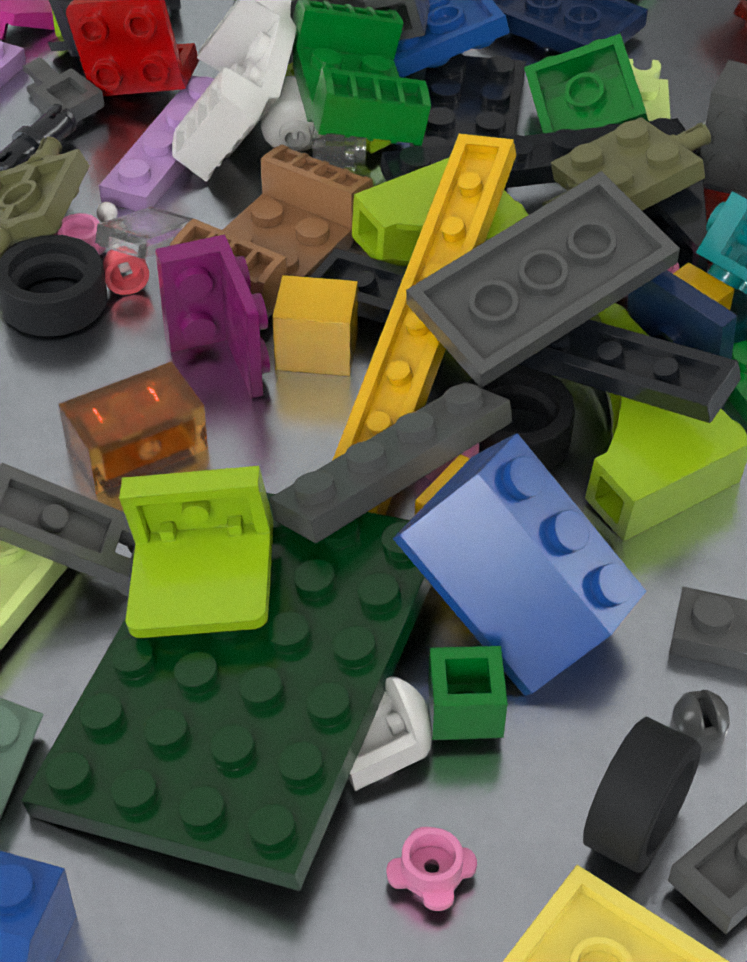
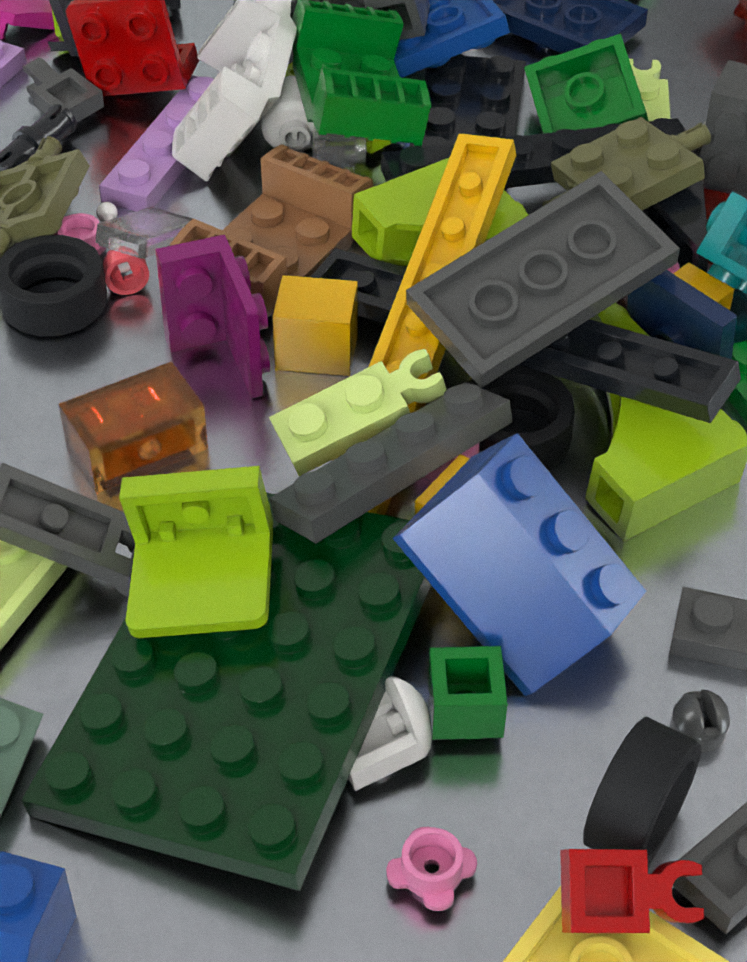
(354, 410): none -> yellowish green plate
(614, 891): none -> red plate

